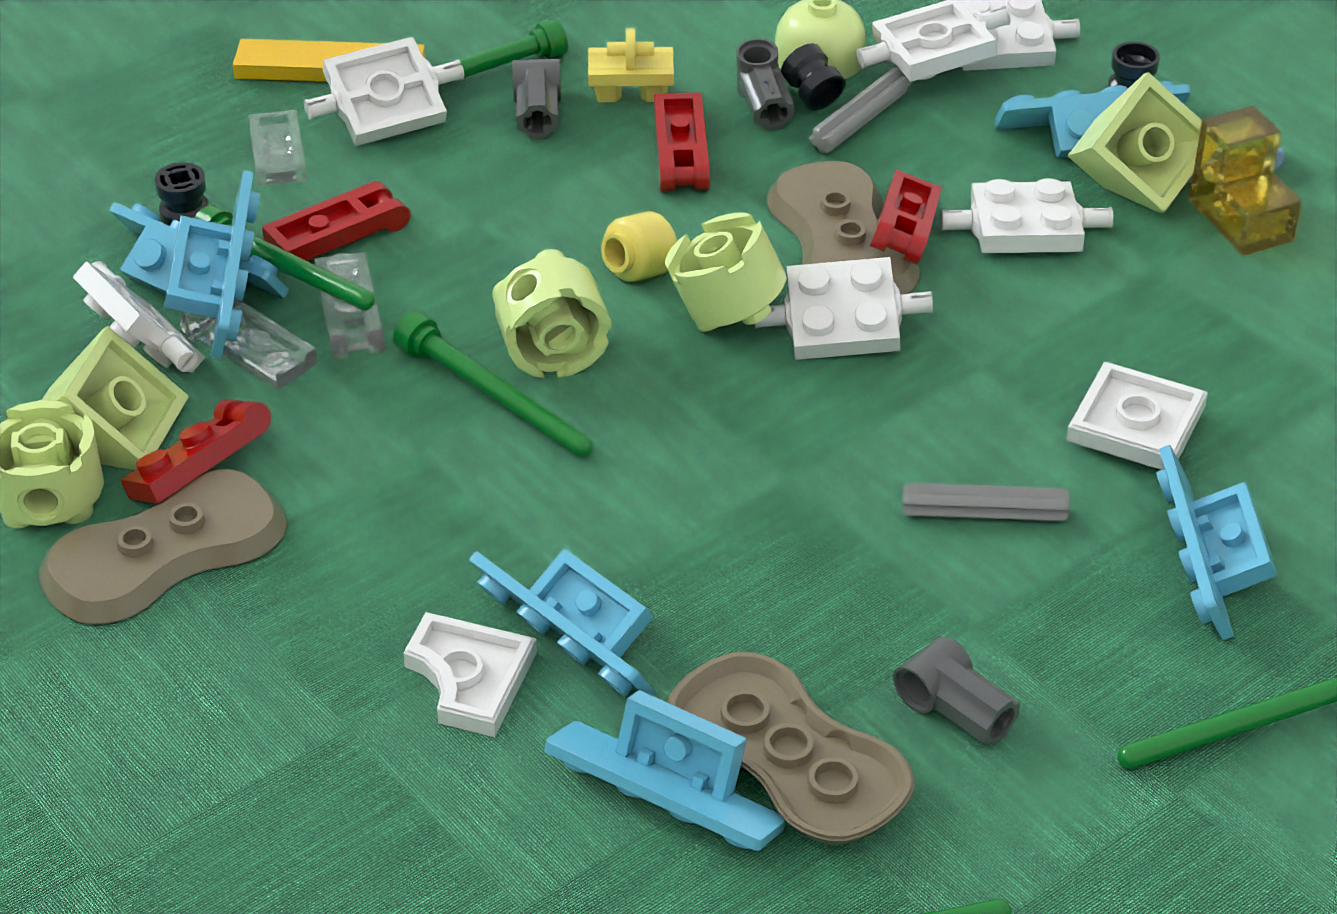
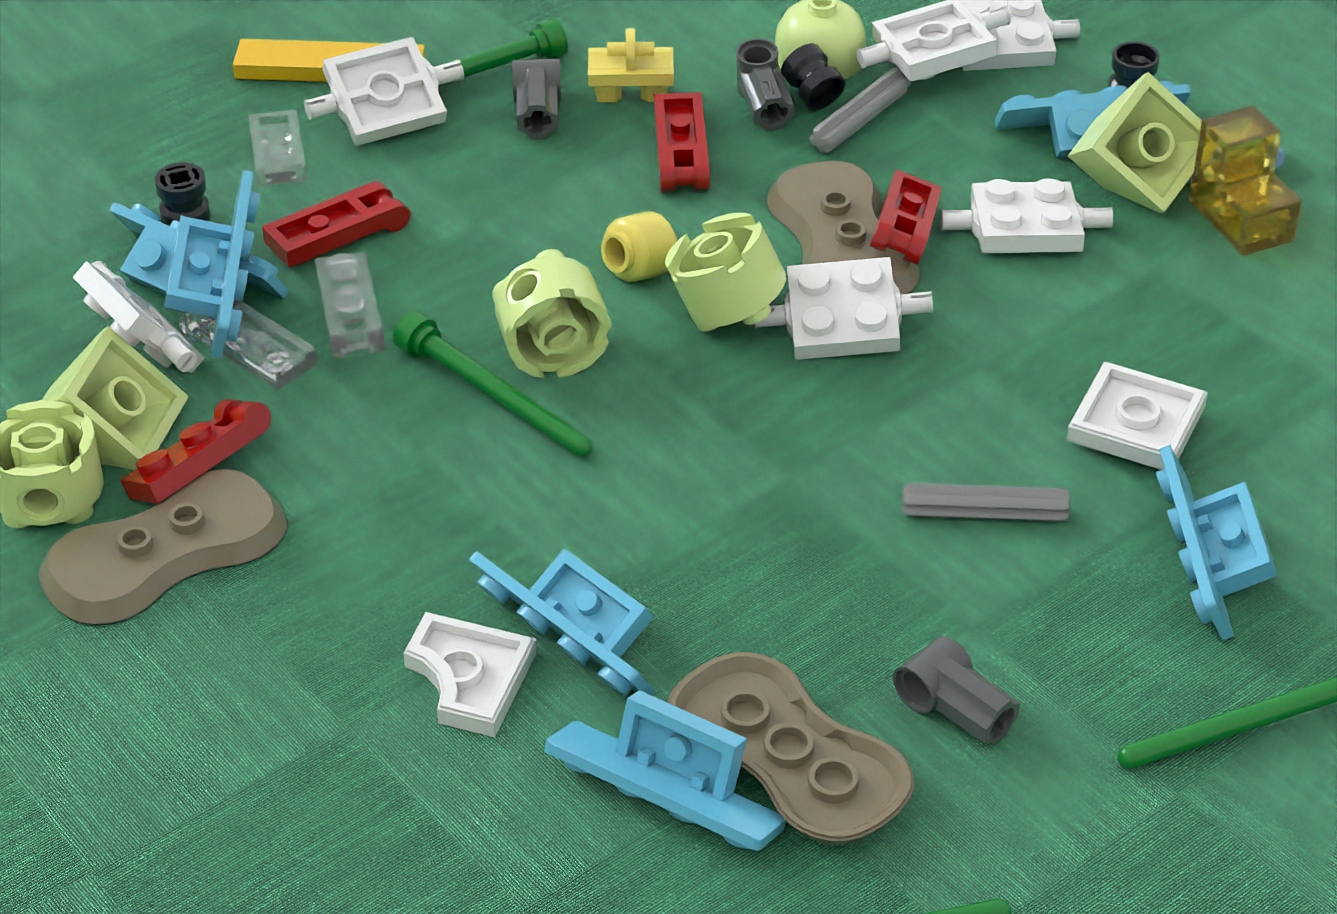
(298, 267): green piece -> none

